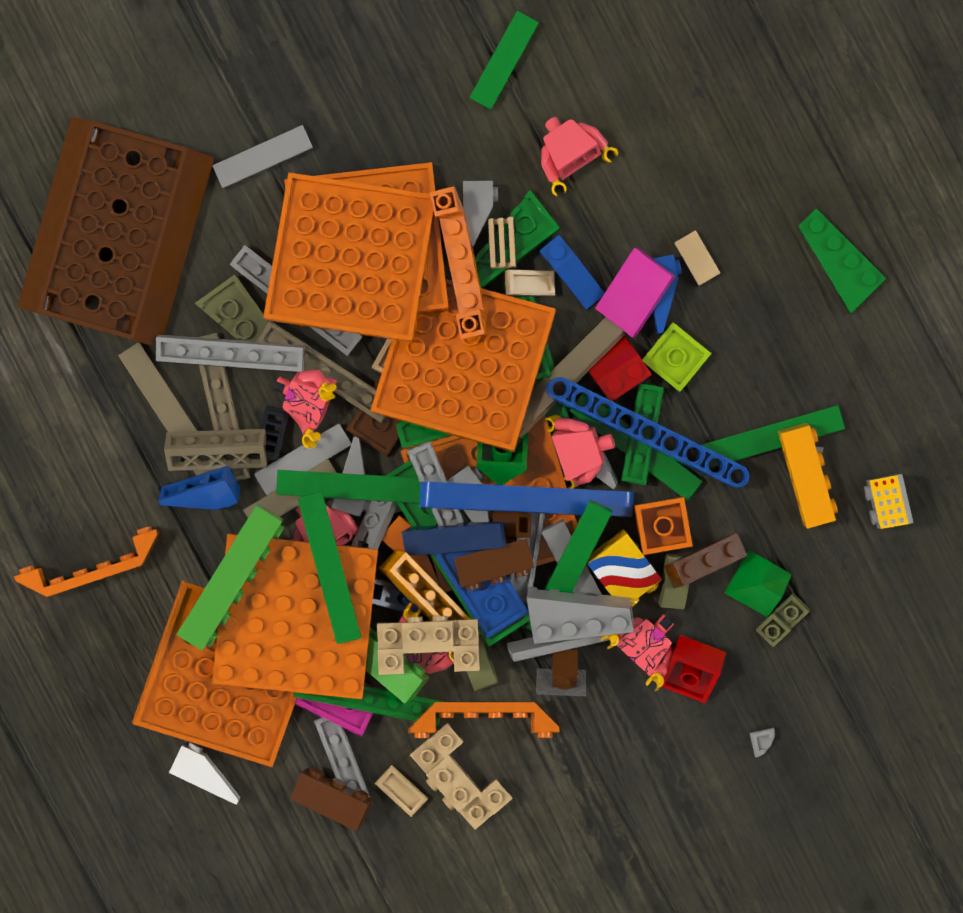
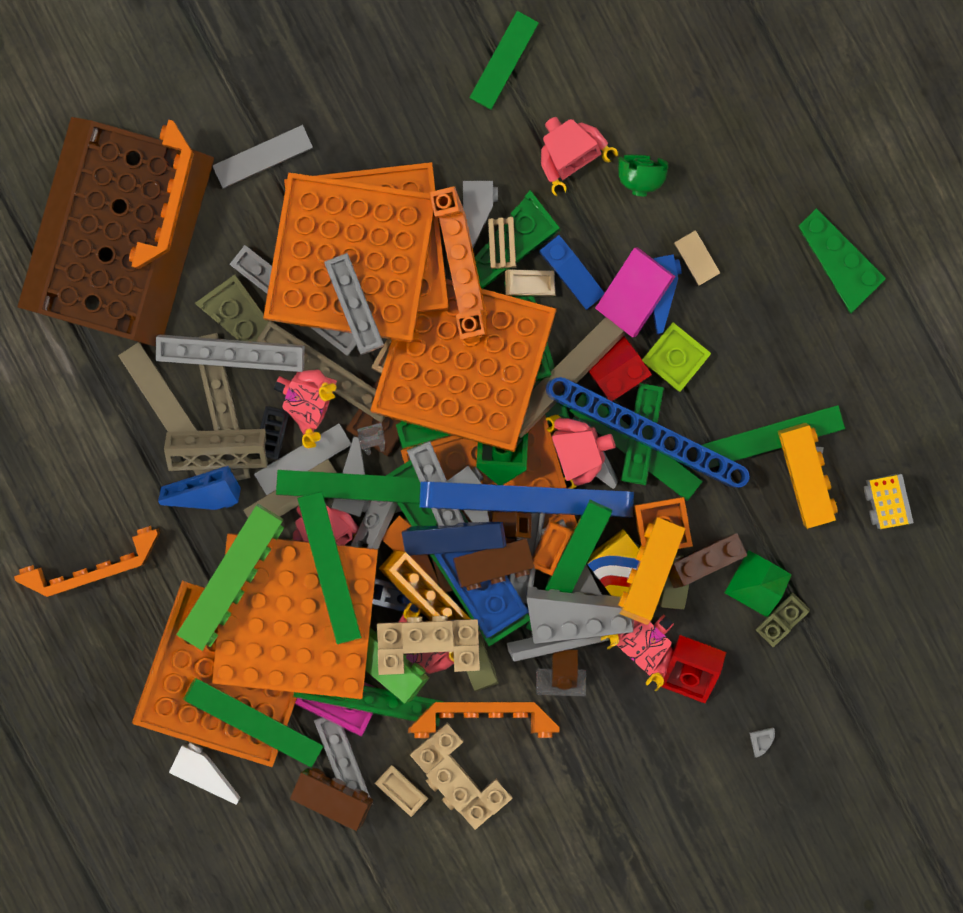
(144, 253): none -> orange slope
(253, 722): none -> green tile
(354, 304): none -> light grey tile
(370, 437): none -> clear tile
(551, 547): none -> orange tile
(641, 173): none -> green cylinder
(652, 570): none -> light orange brick

